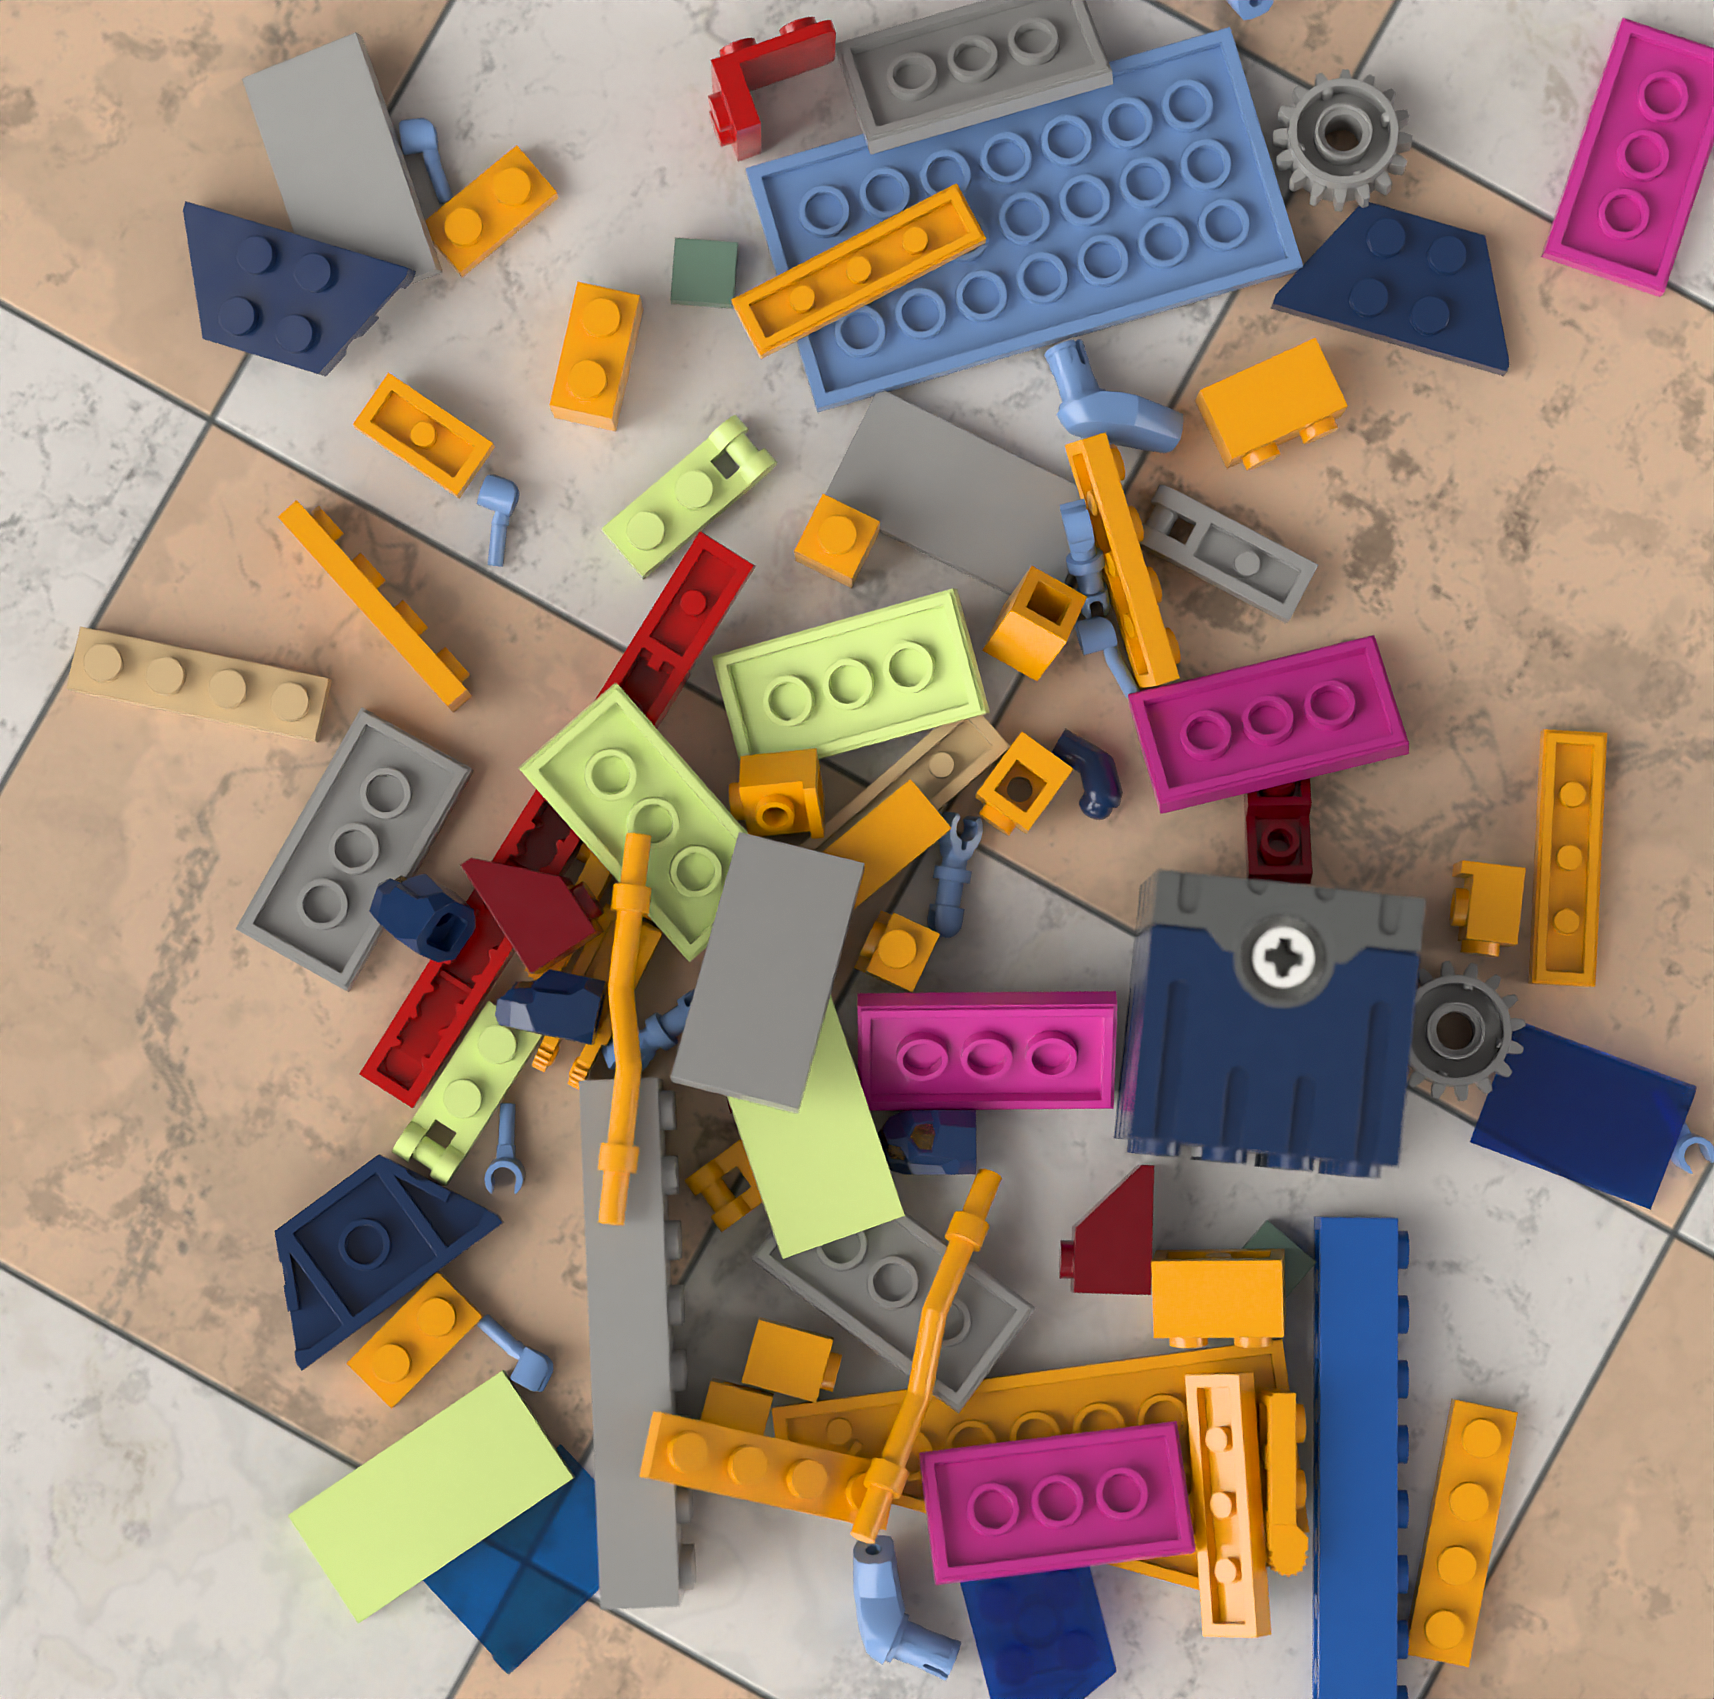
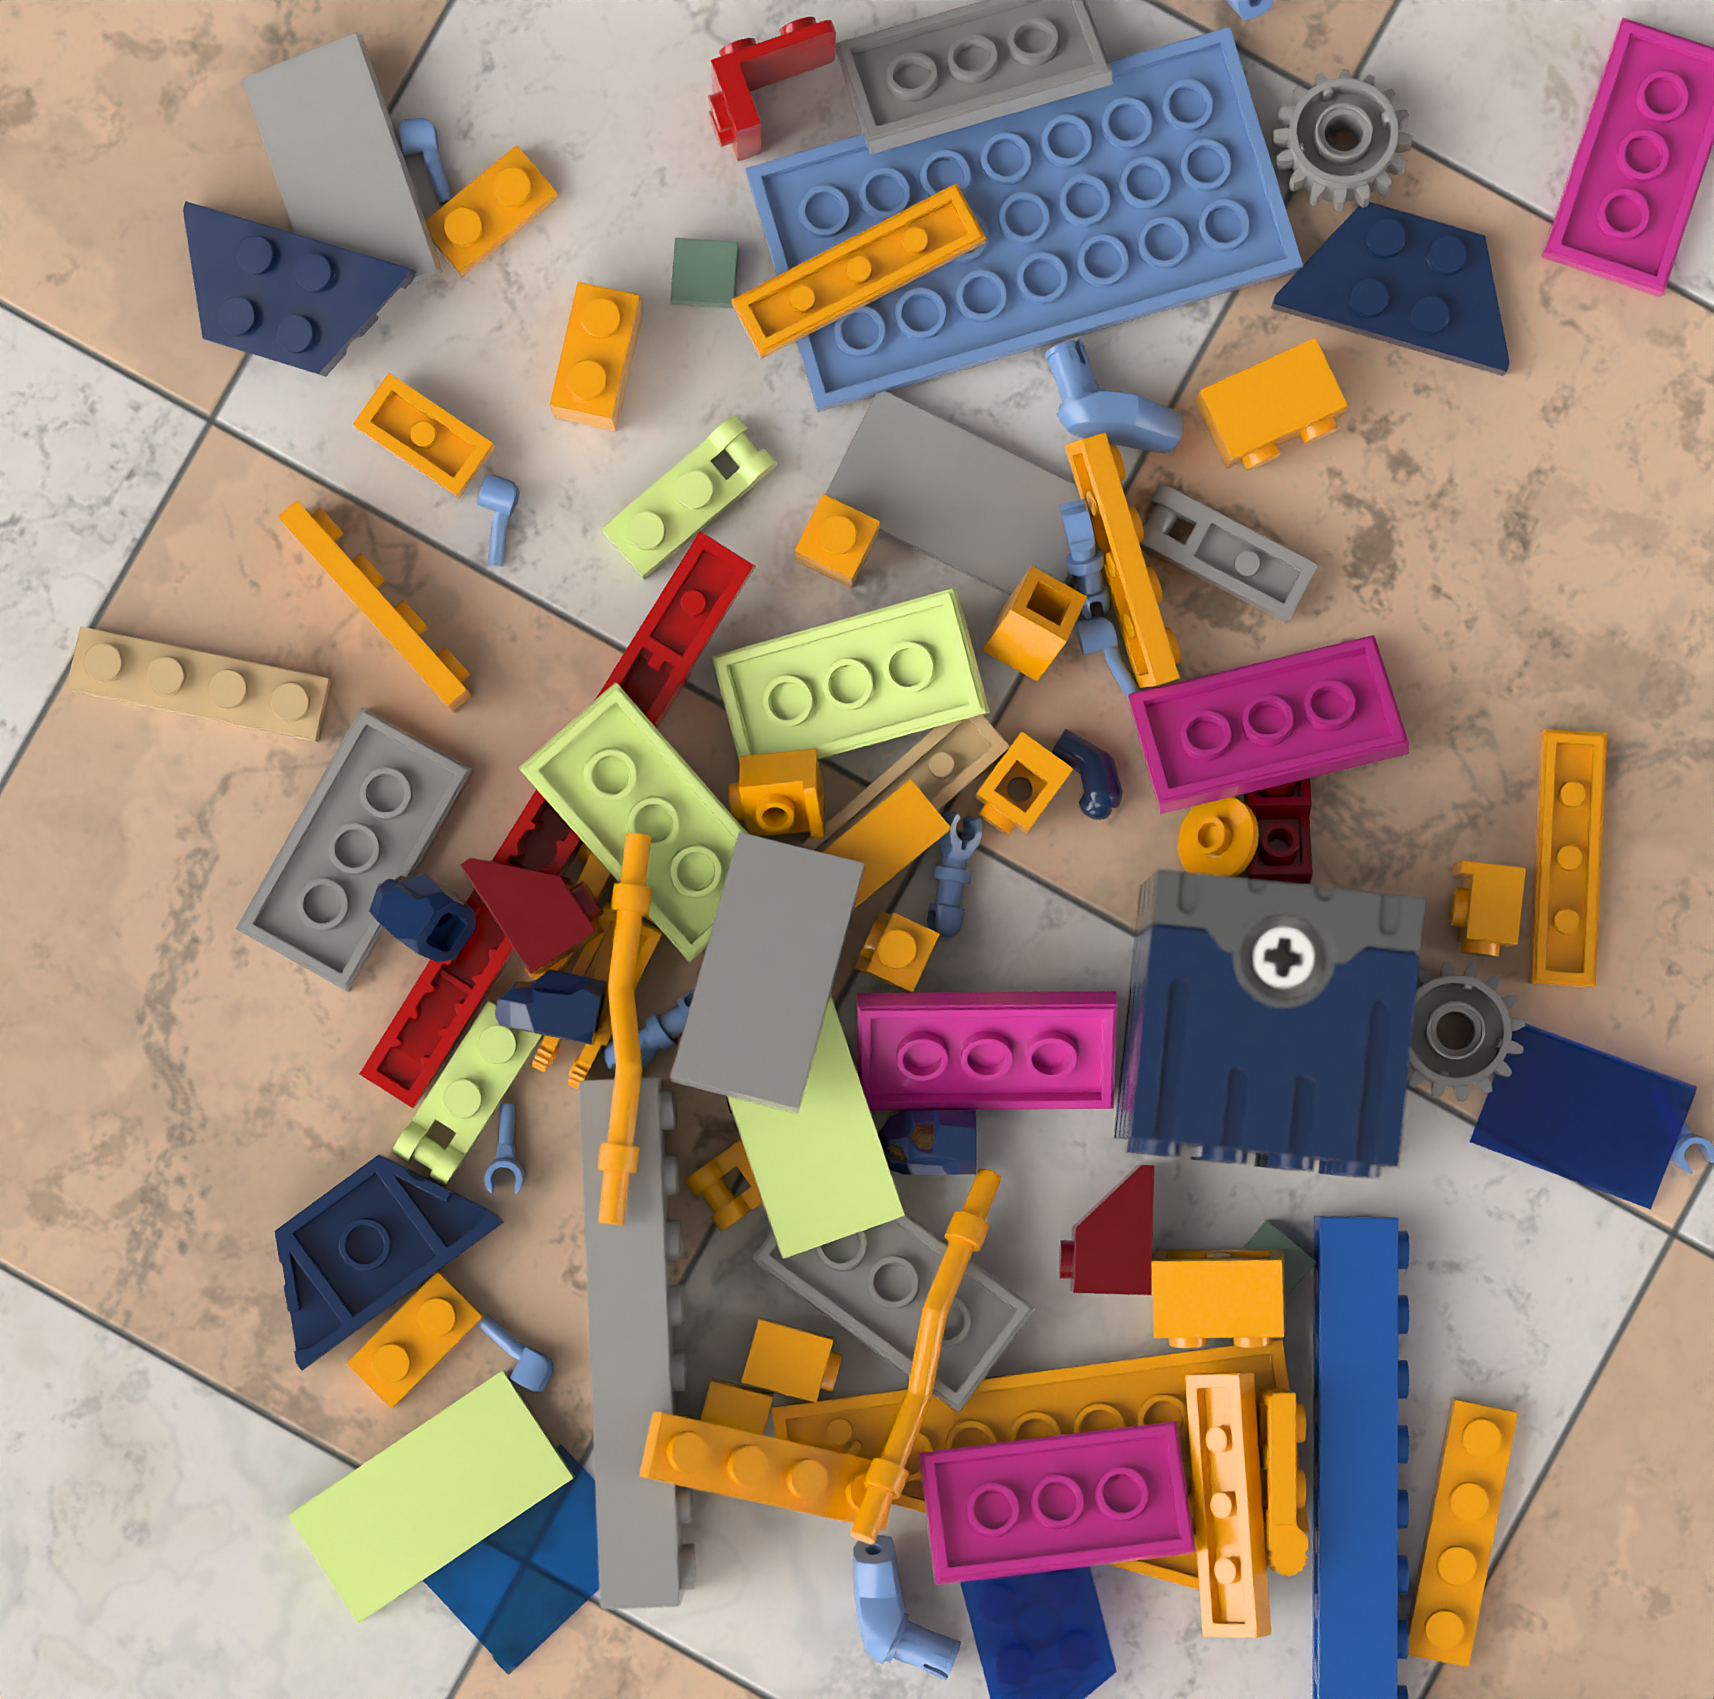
(1218, 838): none -> light orange piece

